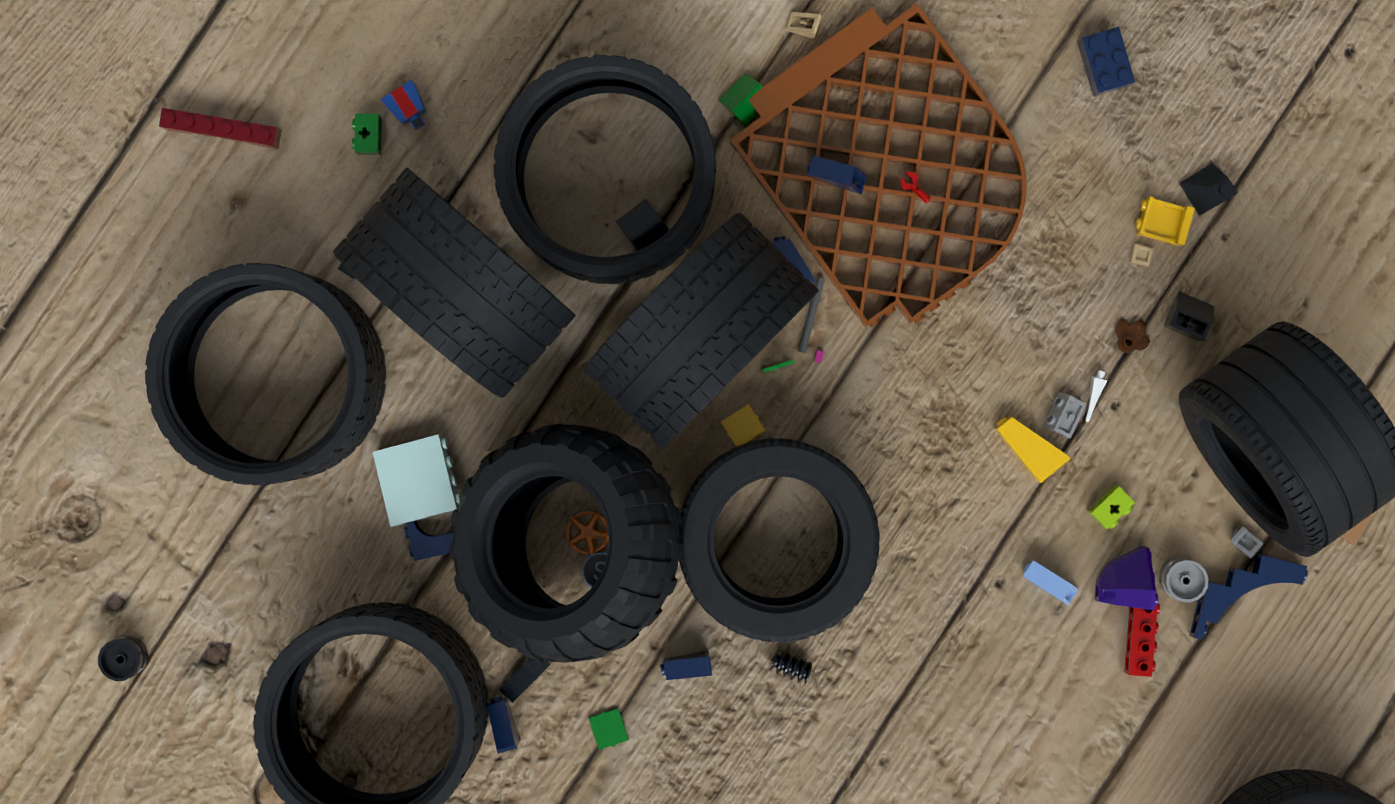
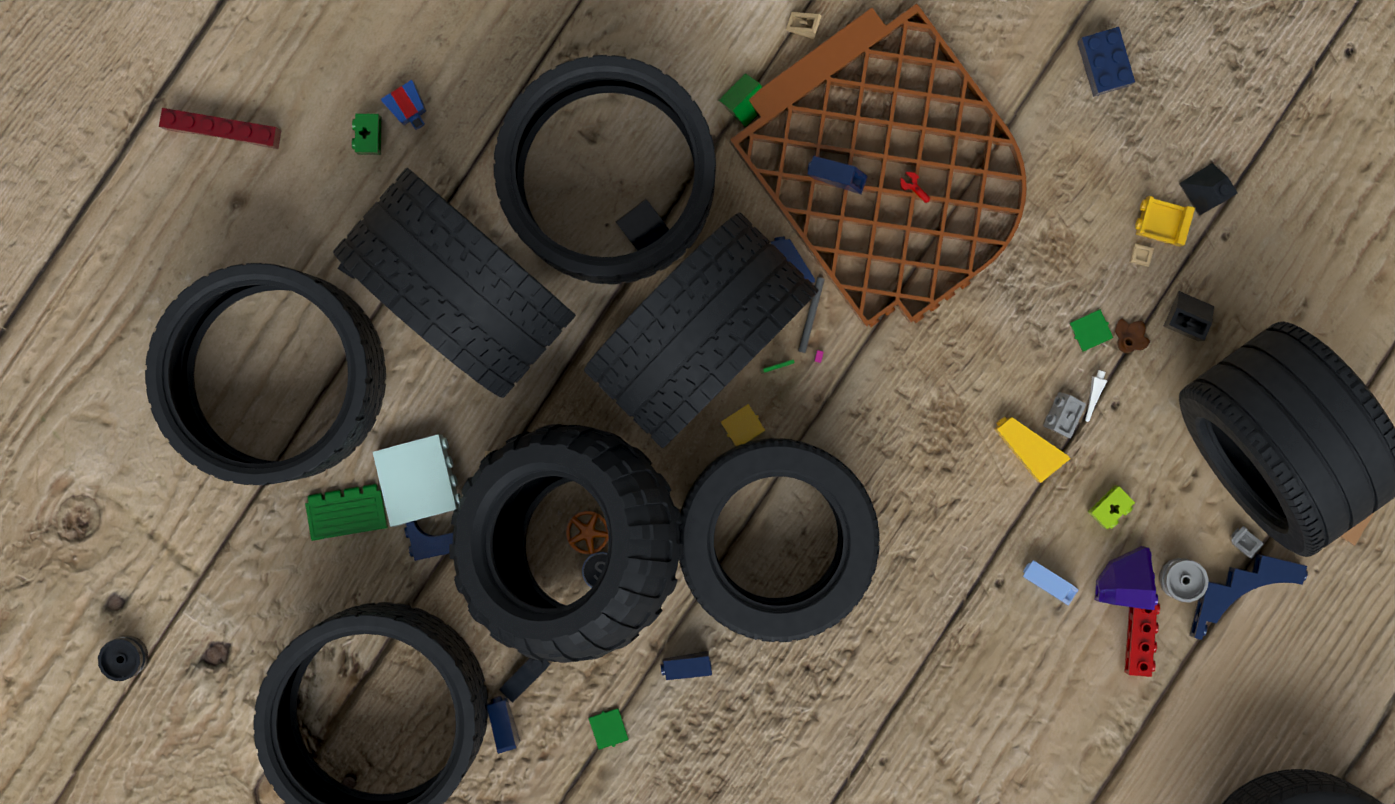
(347, 514): none -> green hinge
(791, 666): black piece -> none
(1091, 330): none -> green piece

